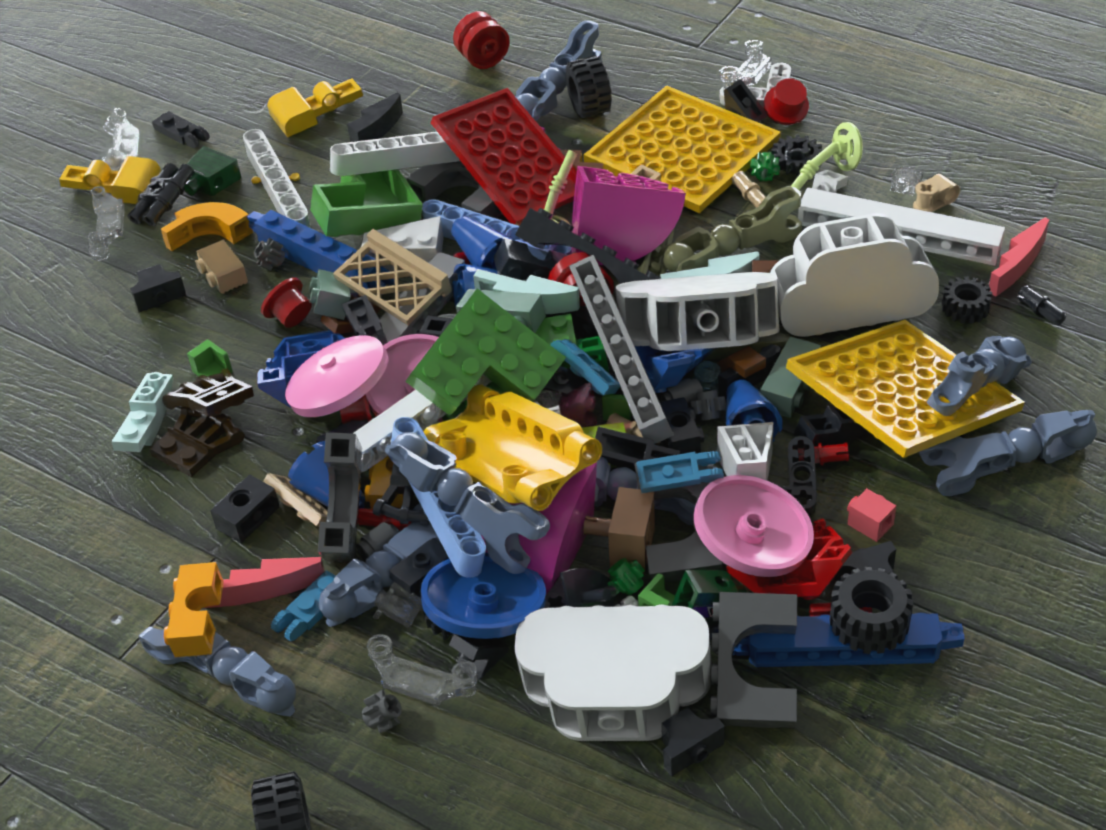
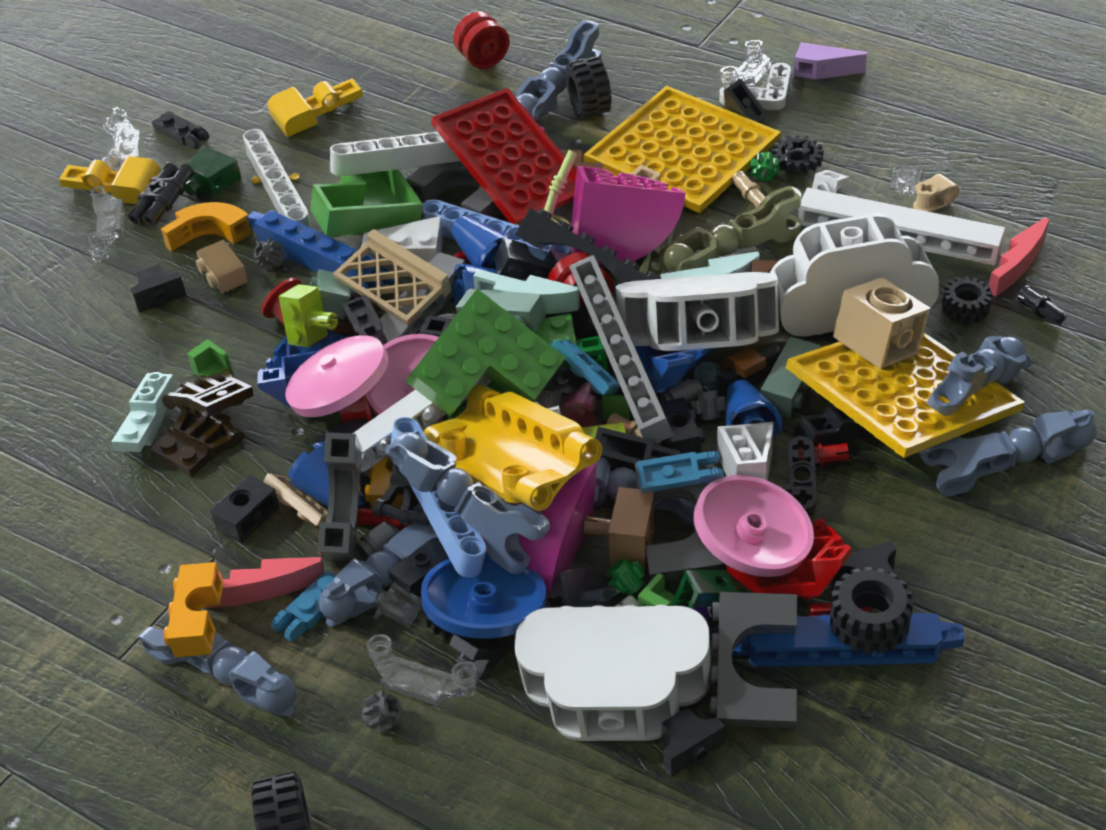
(304, 316): none -> lime brick
(376, 119): black slope -> none
(787, 102): red piece -> none
(822, 61): none -> lavender slope
(840, 149): yellowish green dish -> none
(871, 514): coral brick -> none
(881, 322): none -> tan brick

